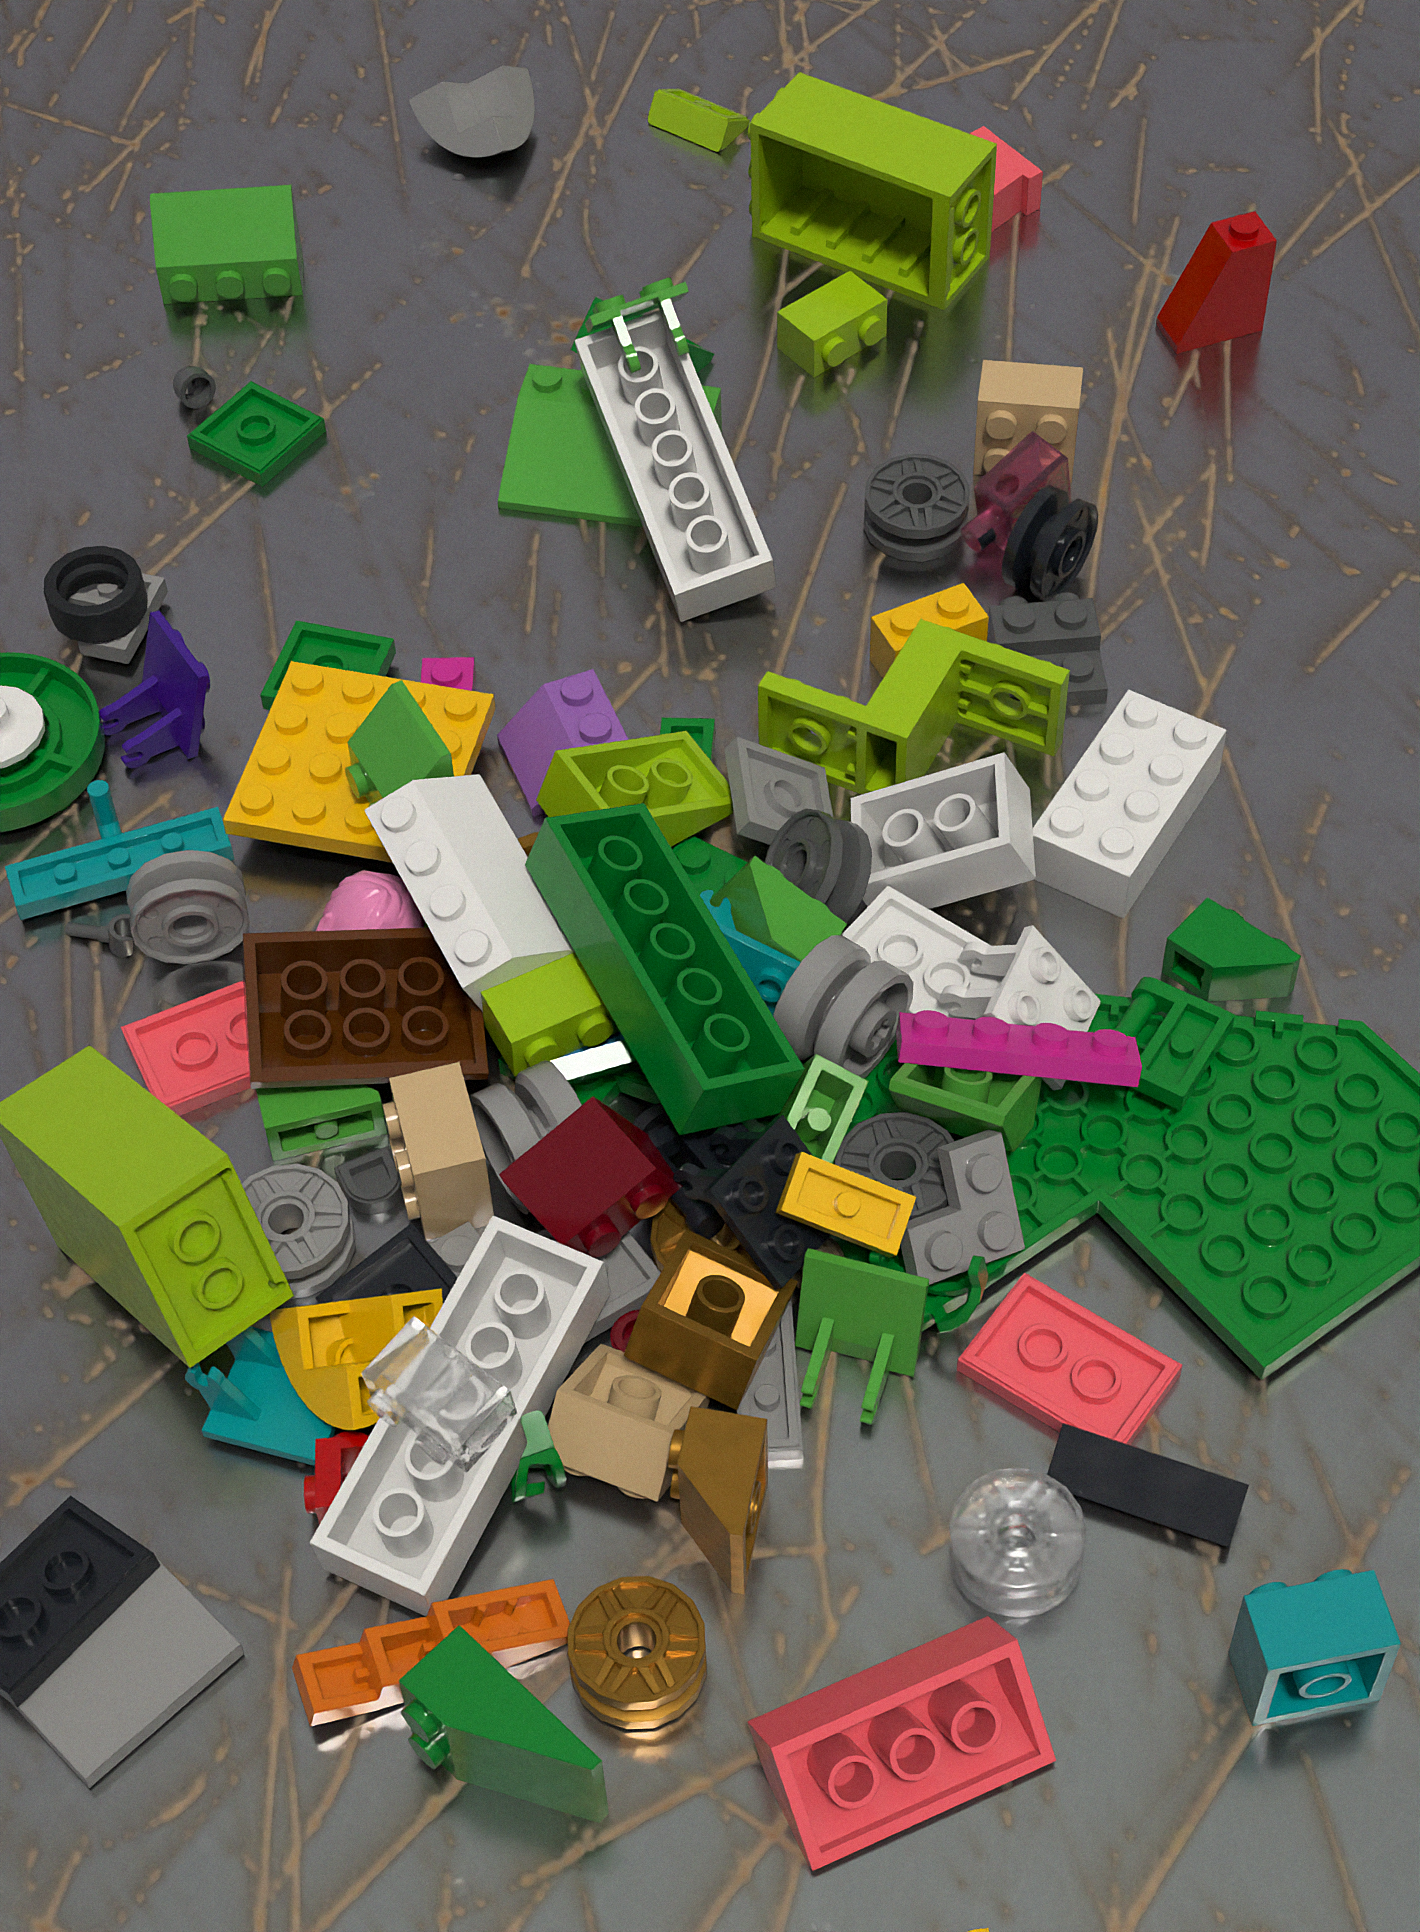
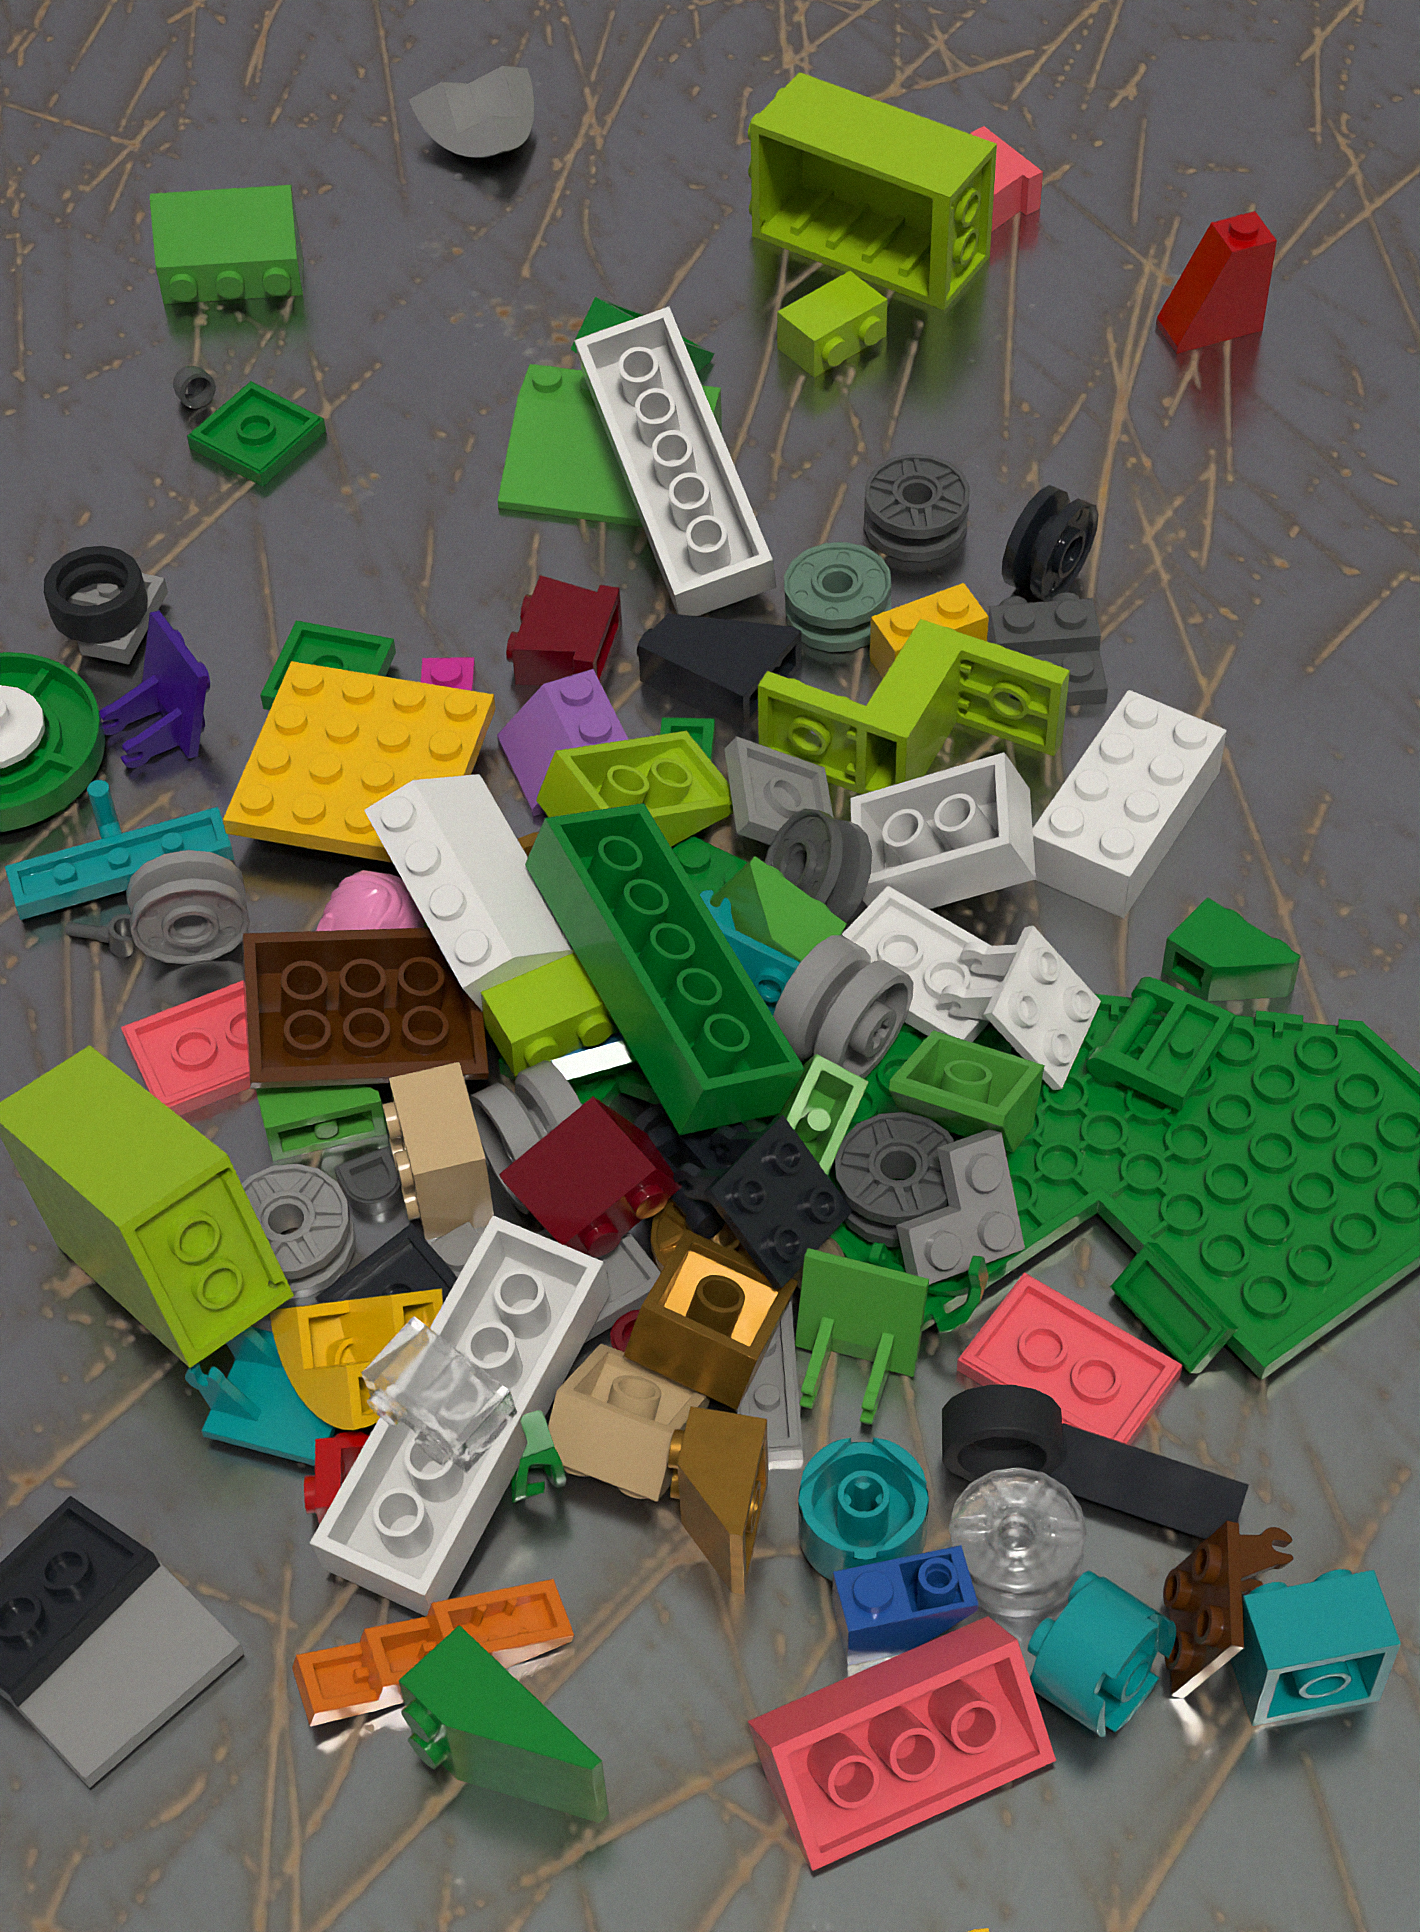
(395, 747): bright green slope -> none
(564, 632): none -> dark red hips
(644, 1689): pearl gold wheel -> none
(653, 296): bright green plate -> none
(695, 119): lime slope -> none
(717, 662): none -> black slope
(835, 594): none -> sand green wheel
(846, 1204): yellow plate -> none
(861, 1505): none -> teal brick
(901, 1603): none -> blue slope
(1001, 1430): none -> black tyre
(1009, 488): clear pink torso -> none
(1018, 1049): dark pink plate -> none
(1021, 400): tan brick -> none
(1099, 1653): none -> teal brick
(1173, 1307): none -> green tile
(1207, 1600): none -> reddish brown plate

